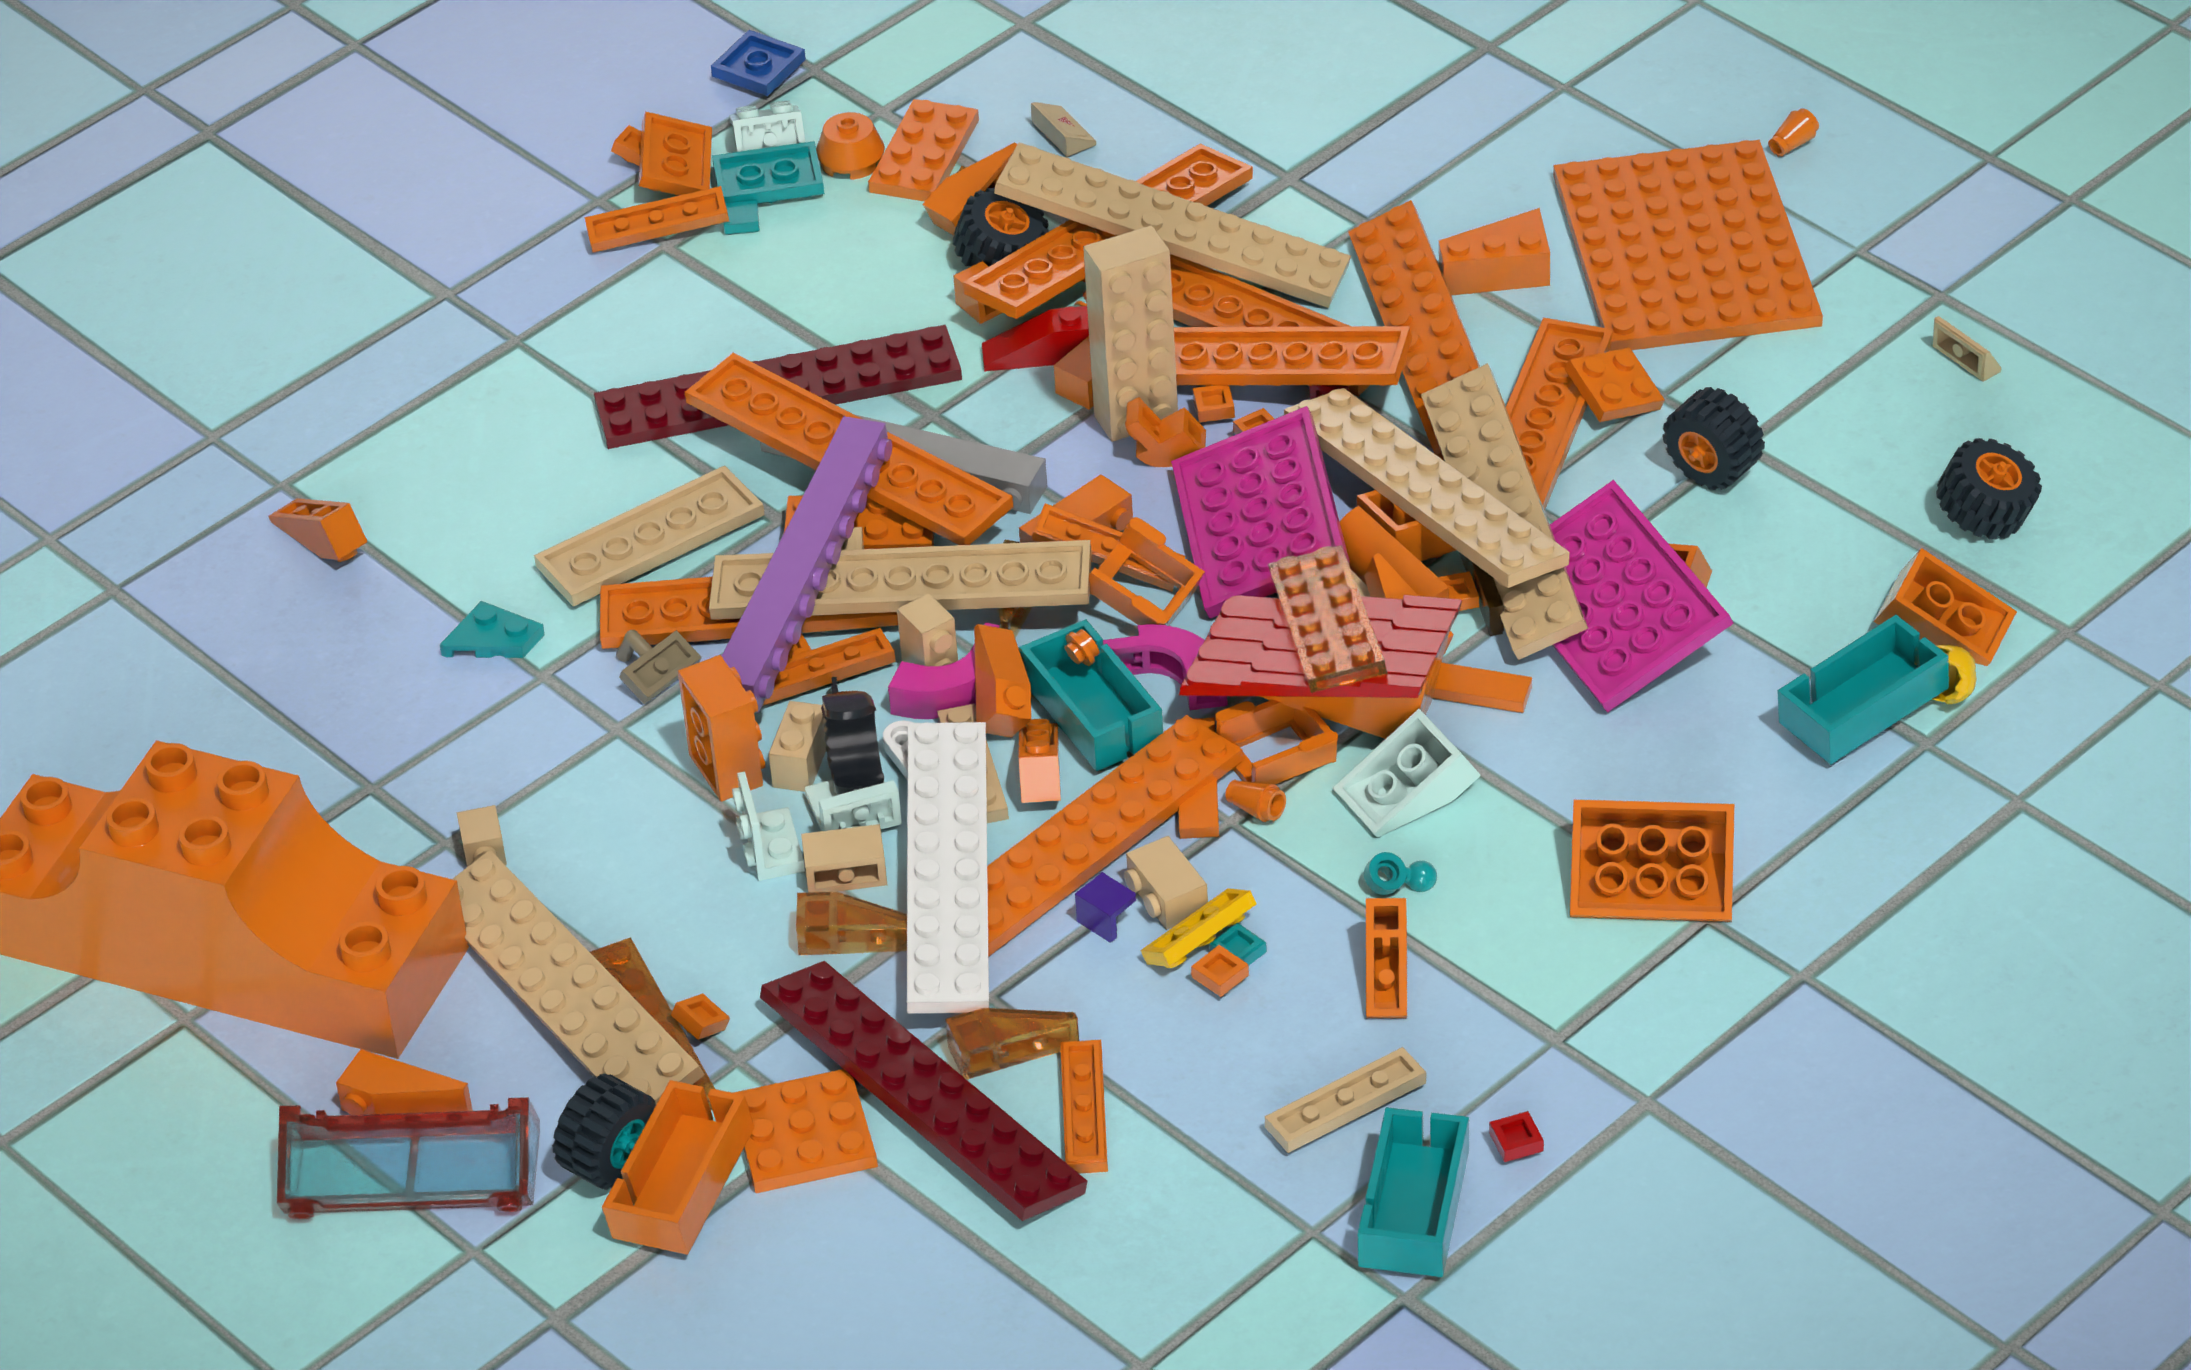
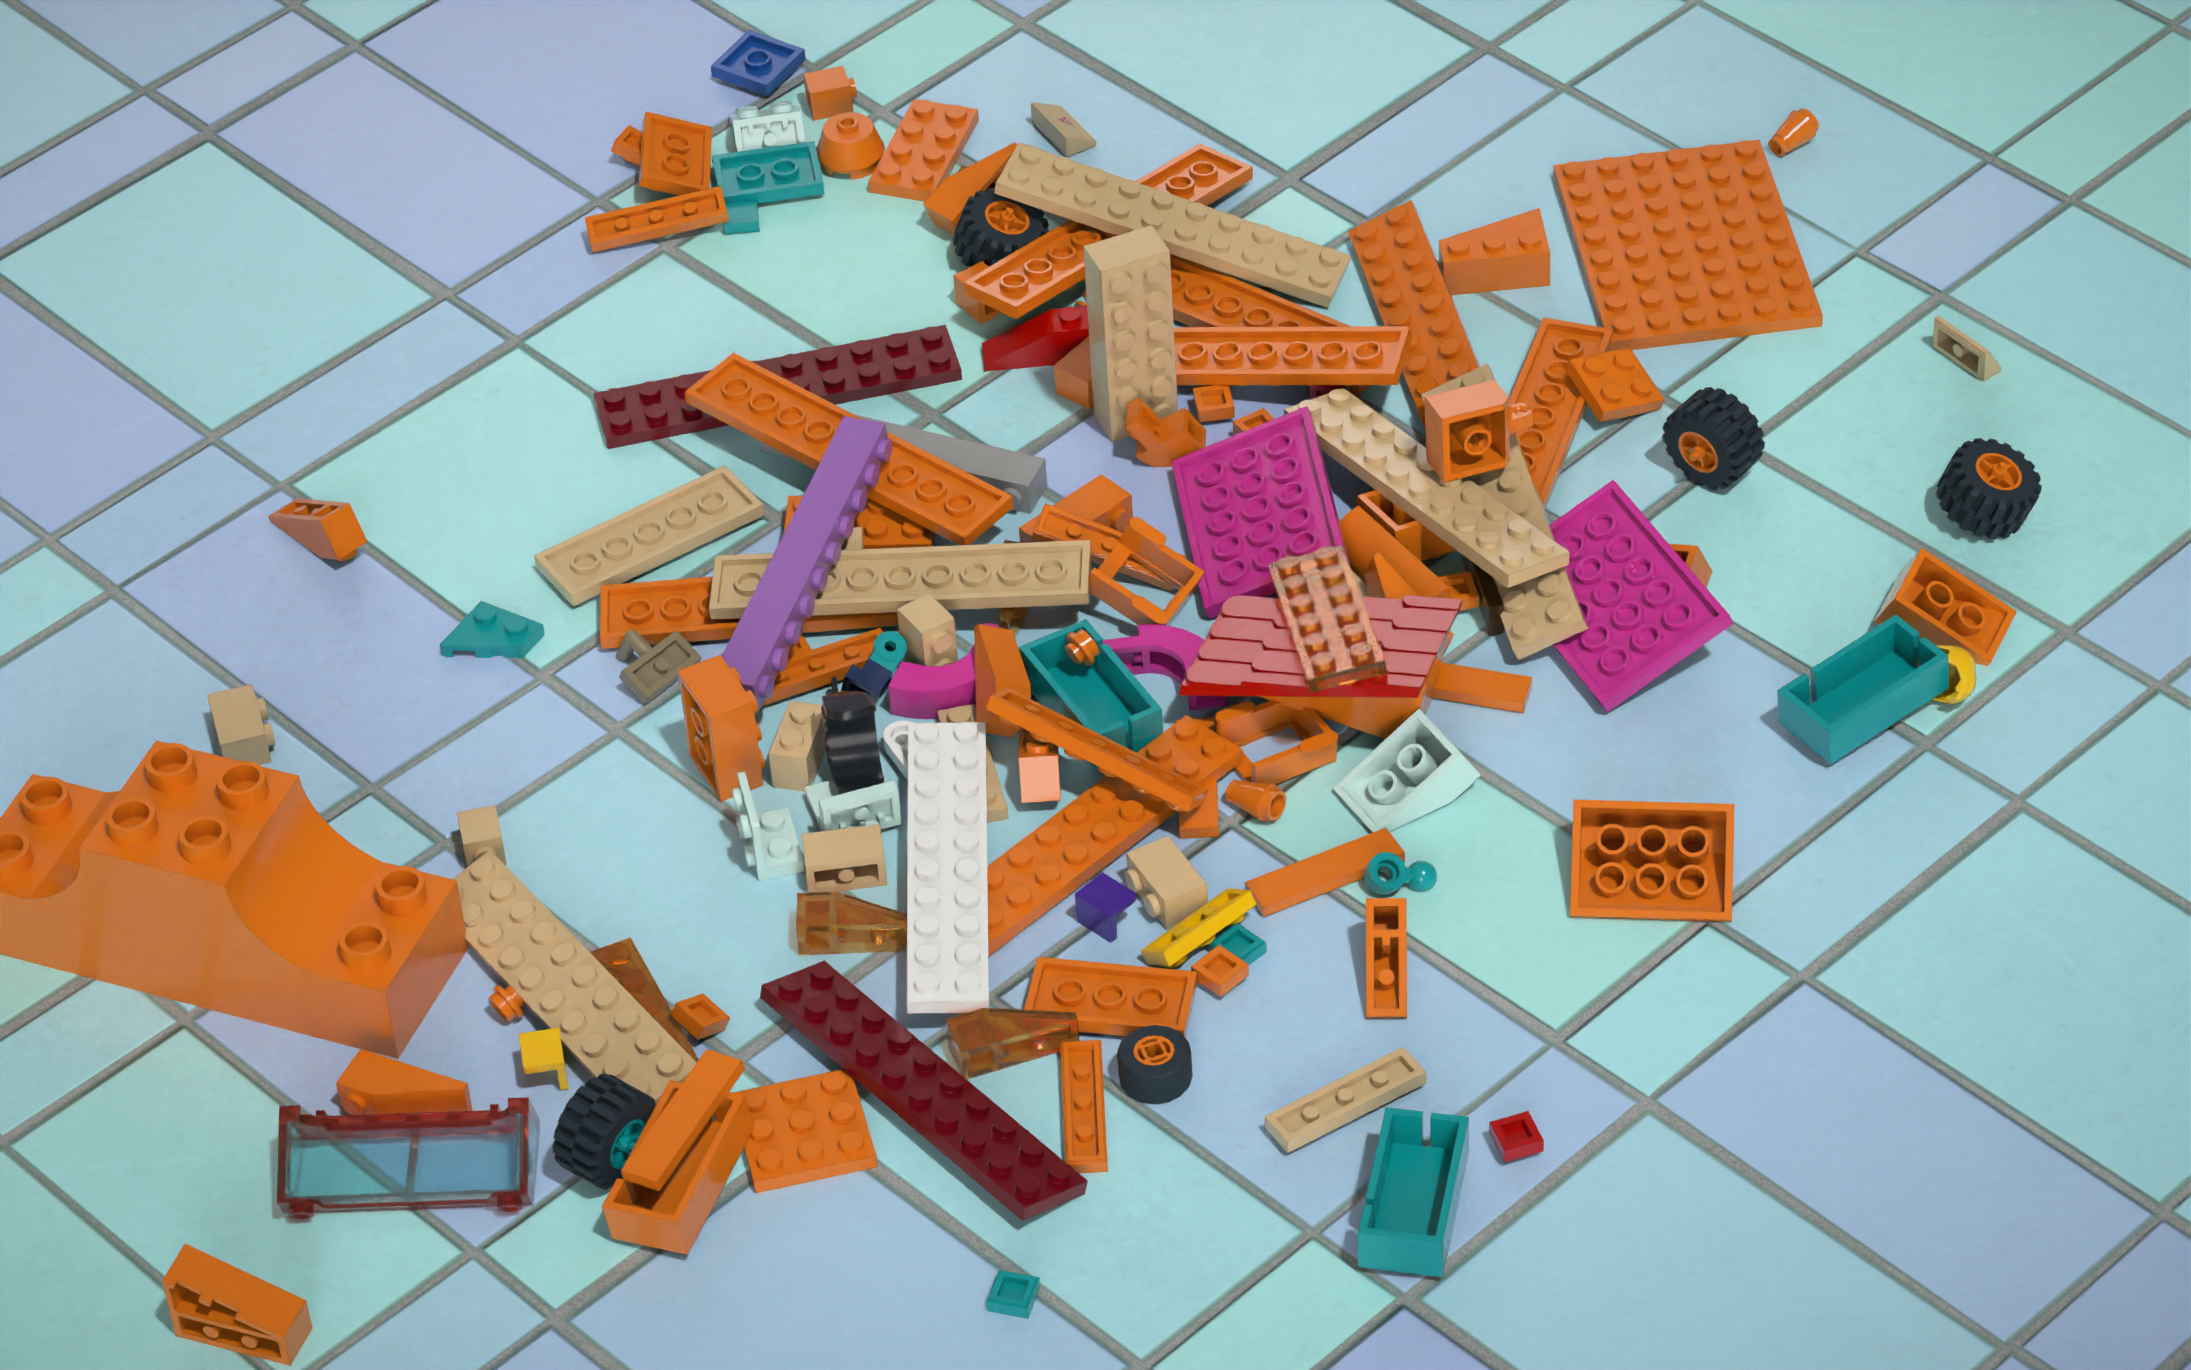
(233, 1308): none -> orange wedge
(239, 724): none -> tan brick
(506, 1003): none -> orange plate
(543, 1052): none -> yellow panel
(682, 1120): none -> orange tile
(829, 92): none -> orange brick
(880, 668): none -> leg
(1013, 1294): none -> teal tile
(1089, 745): none -> orange plate
(1113, 996): none -> orange plate
(1154, 1064): none -> black wheel
(1320, 872): none -> orange tile
(1471, 429): none -> orange hinge

